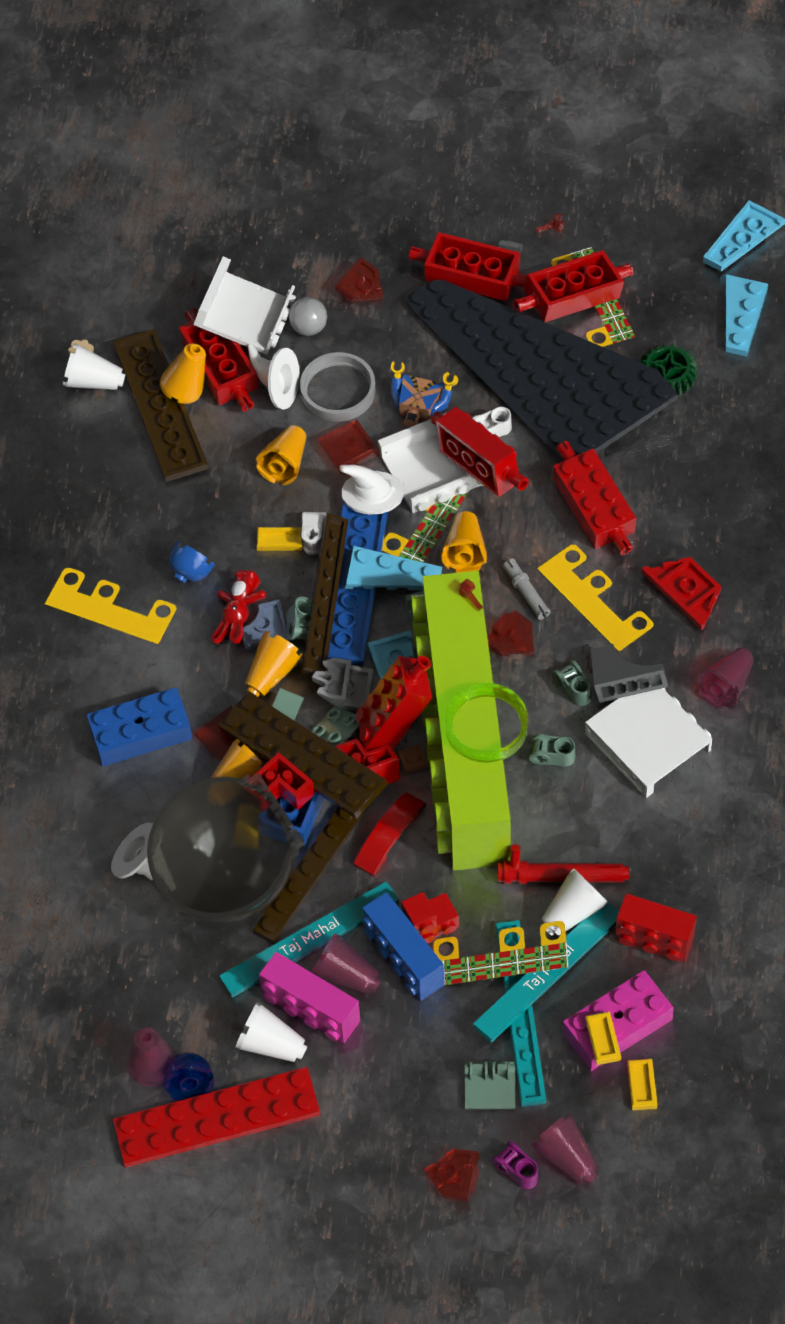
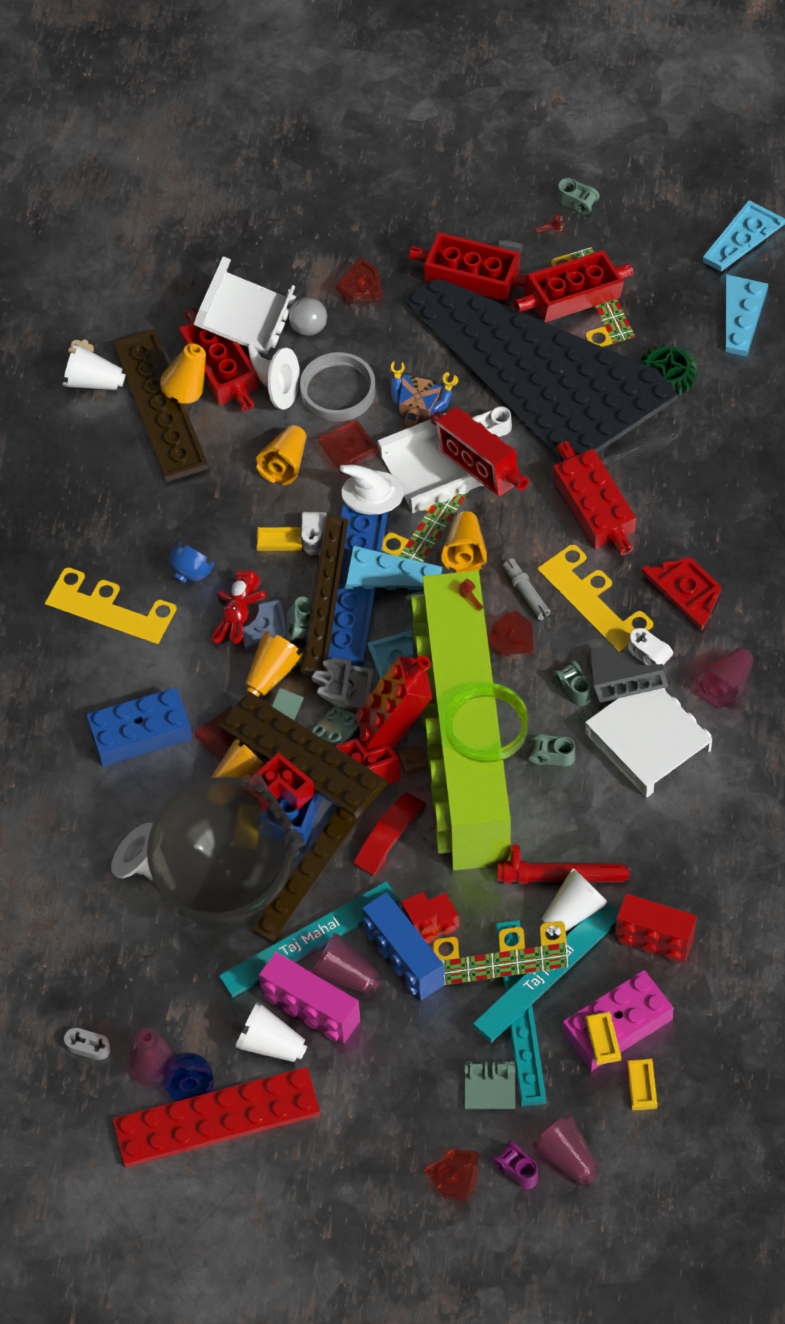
(88, 1039): none -> light grey beam
(576, 196): none -> sand green piece
(650, 649): none -> white piece

